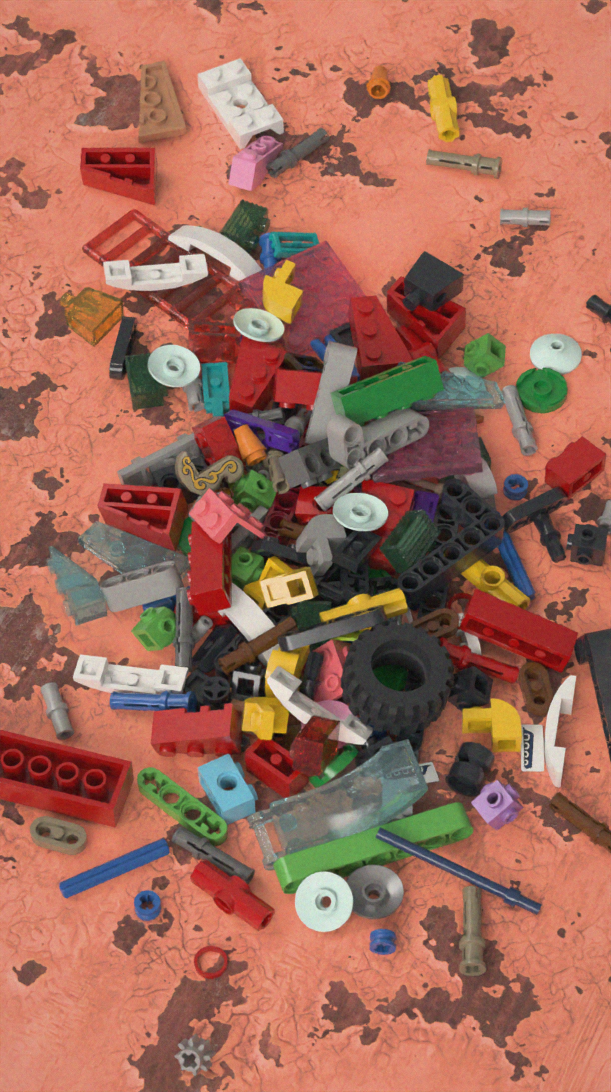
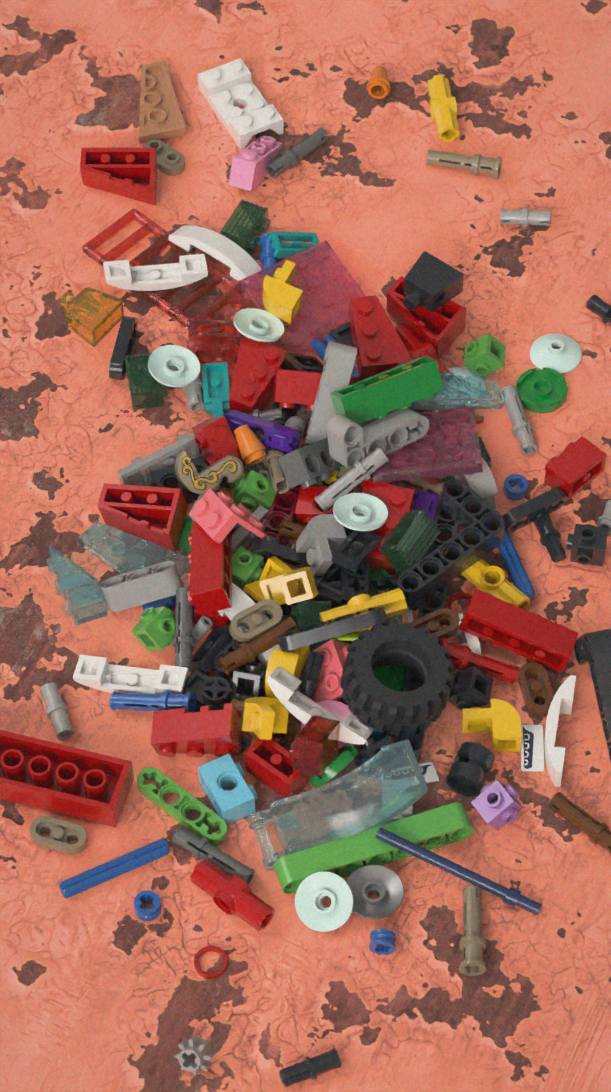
(168, 159): none -> dark tan plate
(254, 621): none -> dark tan plate
(310, 1068): none -> black axle

